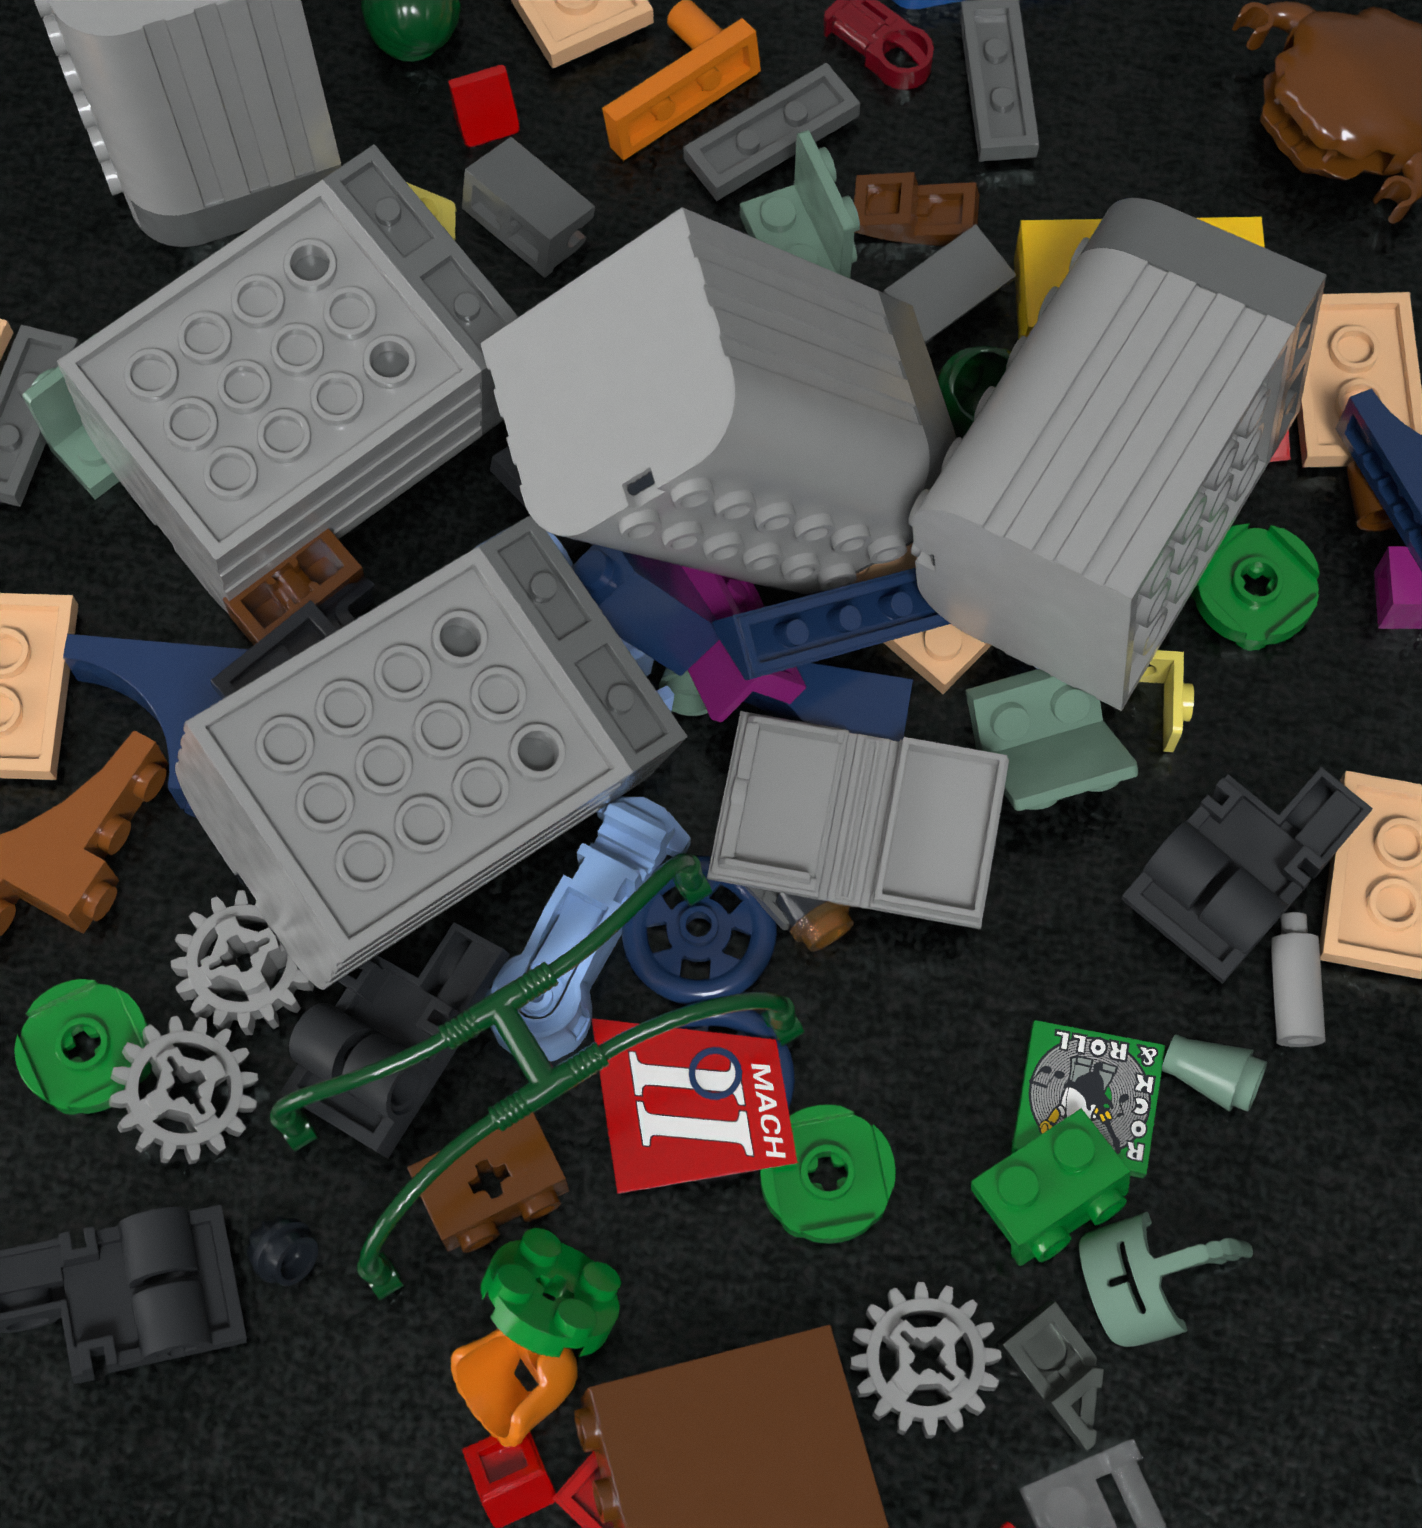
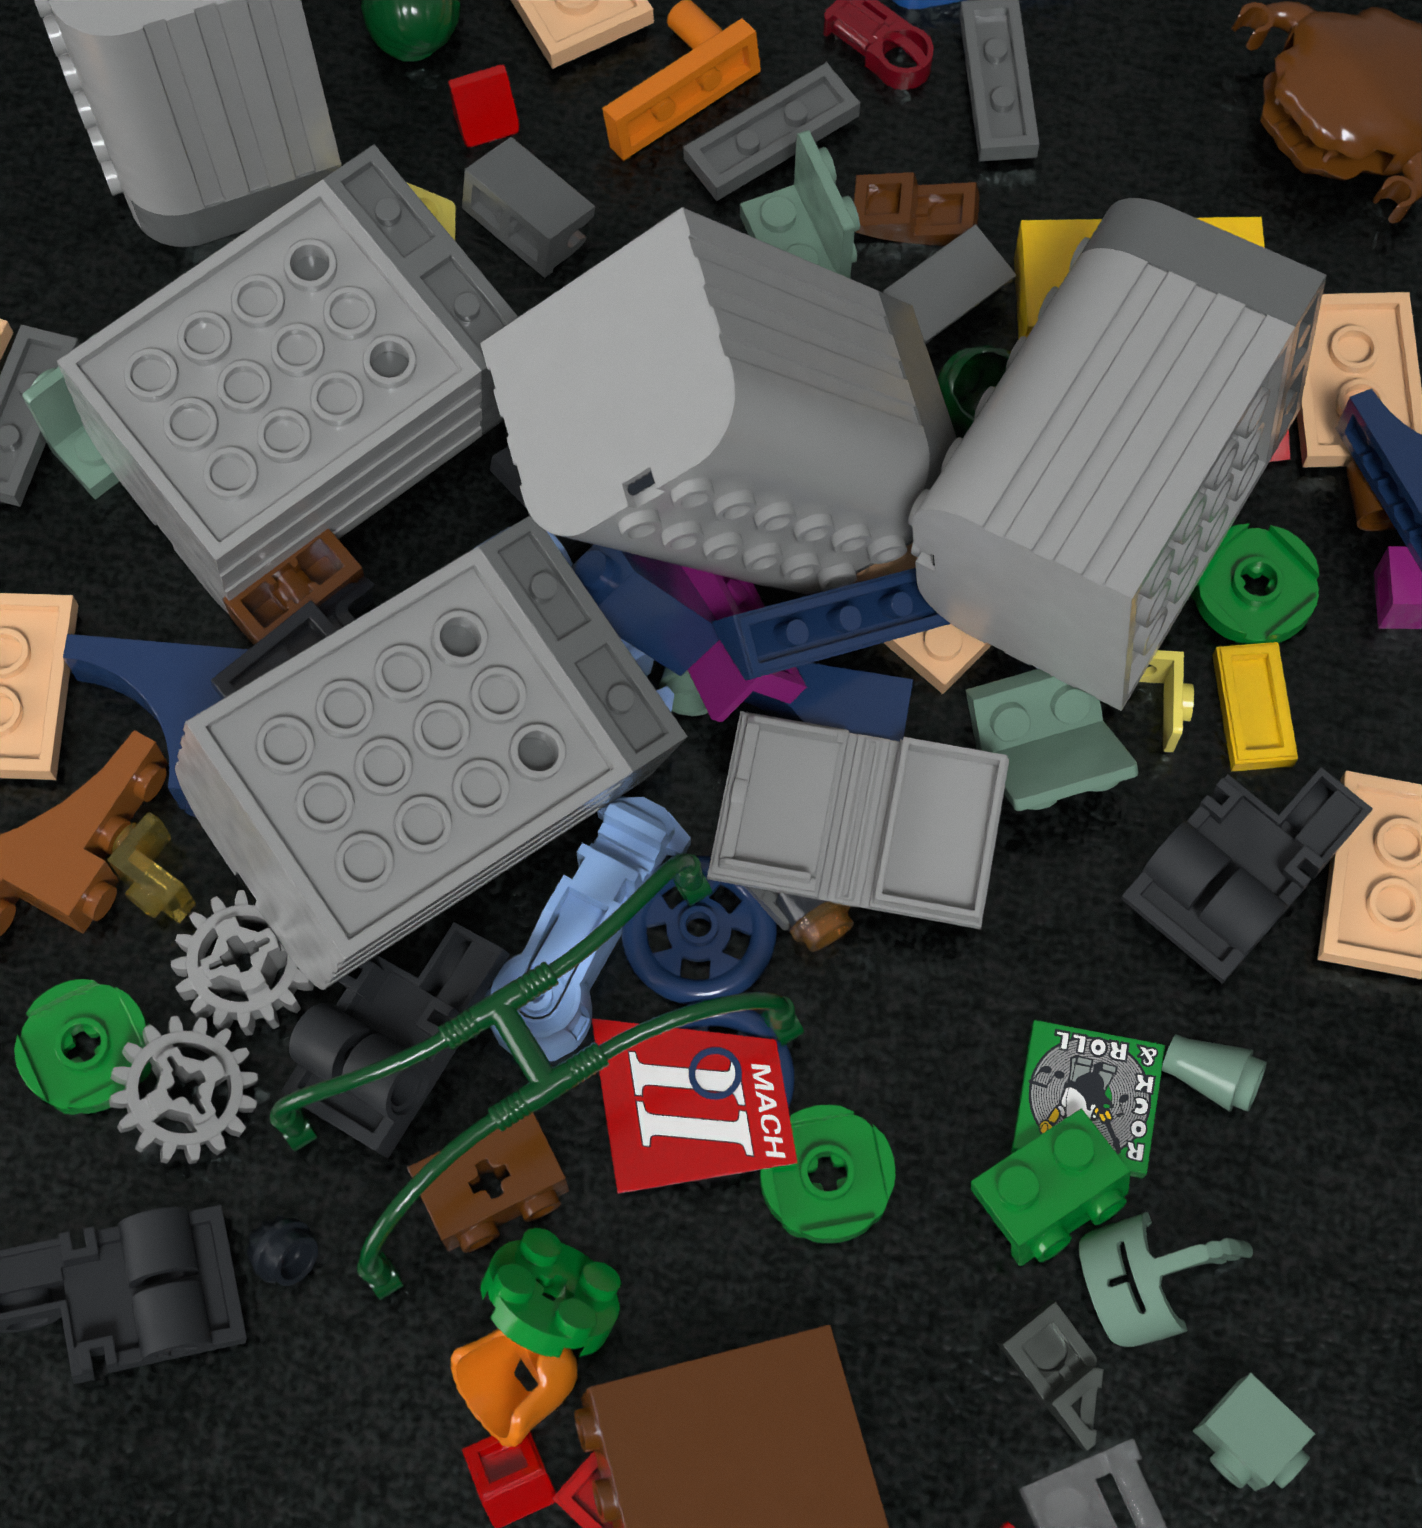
(149, 884): none -> clear yellow bracket
(949, 1383): light grey gear -> none
(1254, 706): none -> yellow tile
(1255, 1436): none -> sand green brick
(1297, 984): light grey cylinder -> none

